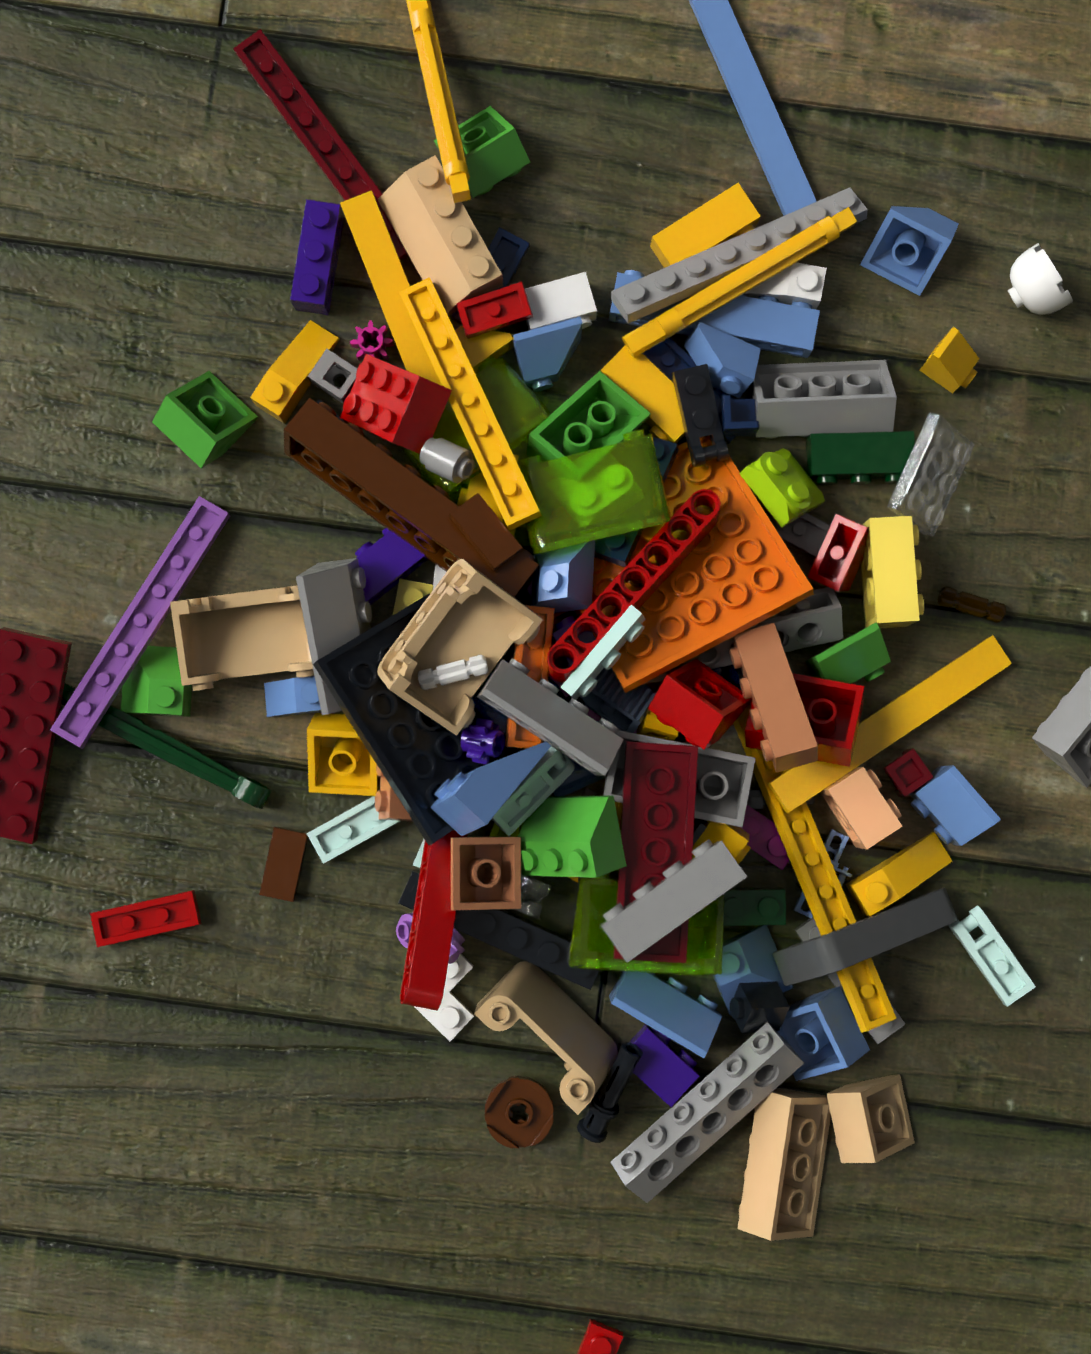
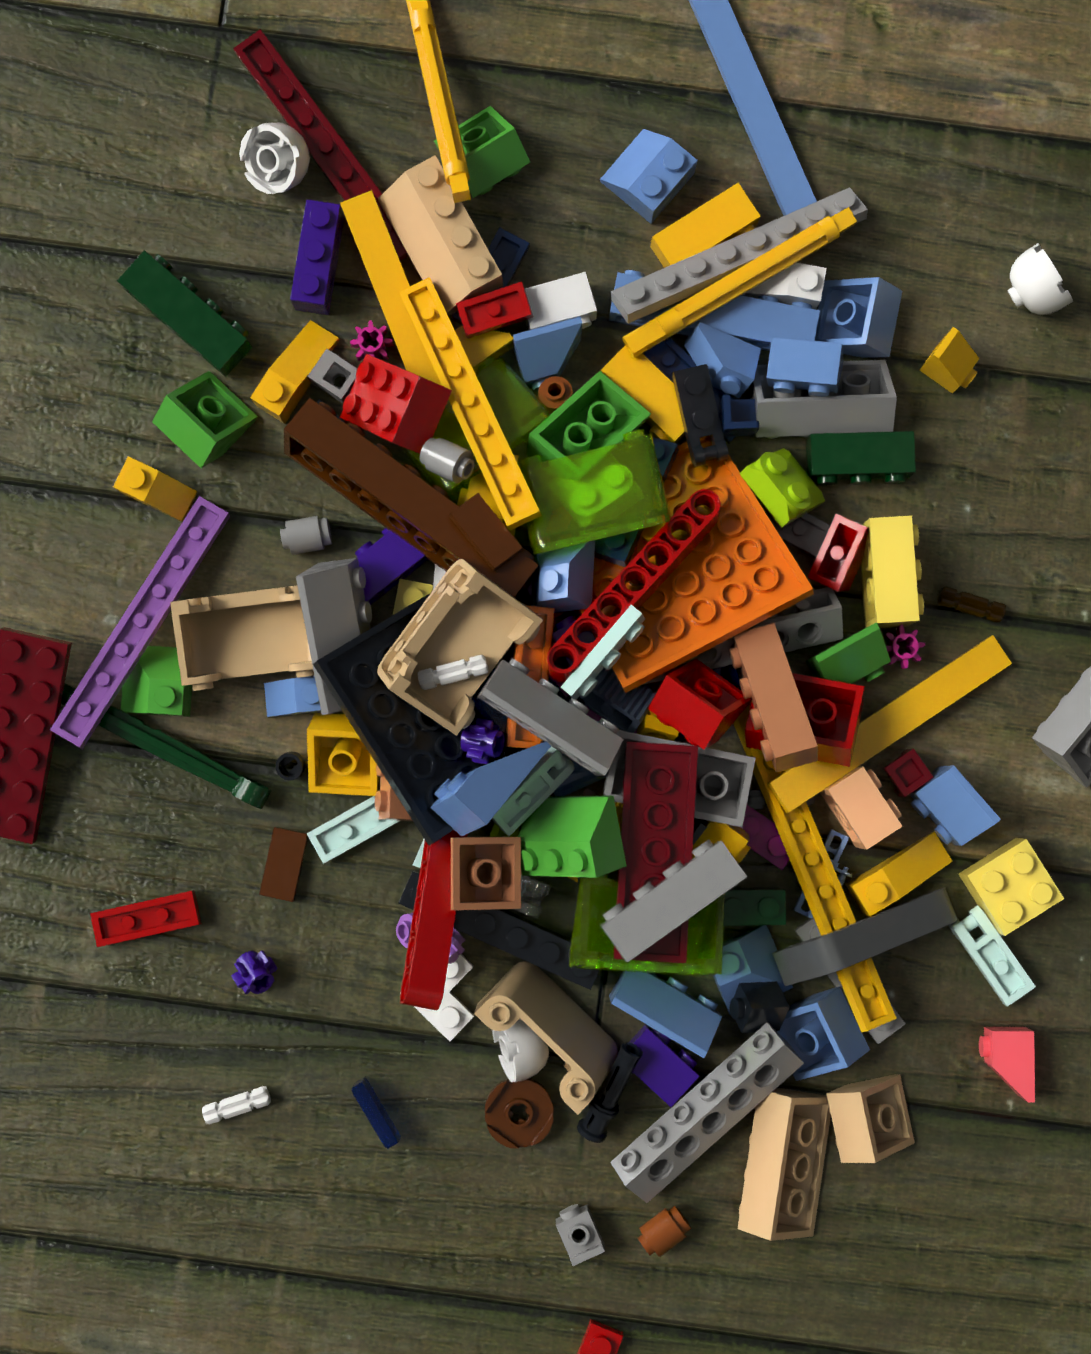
(155, 489): none -> yellow slope
(185, 313): none -> dark green brick
(236, 1105): none -> white axle
(254, 972): none -> dark purple gear
(274, 157): none -> white cylinder
(285, 759): none -> black hinge
(306, 535): none -> light grey brick
(375, 1113): none -> clear blue tile
(521, 1051): none -> white cylinder
(554, 392): none -> dark orange brick
(585, 1247): none -> light grey brick
(650, 173): none -> medium blue slope
(664, 1231): none -> dark orange brick
(804, 366): none -> medium blue slope
(859, 315): none -> medium blue slope
(909, 246): medium blue slope -> none
(912, 646): none -> dark pink gear
(931, 474): clear plate -> none
(1011, 885): none -> light yellow brick
(1012, 1057): none -> coral slope

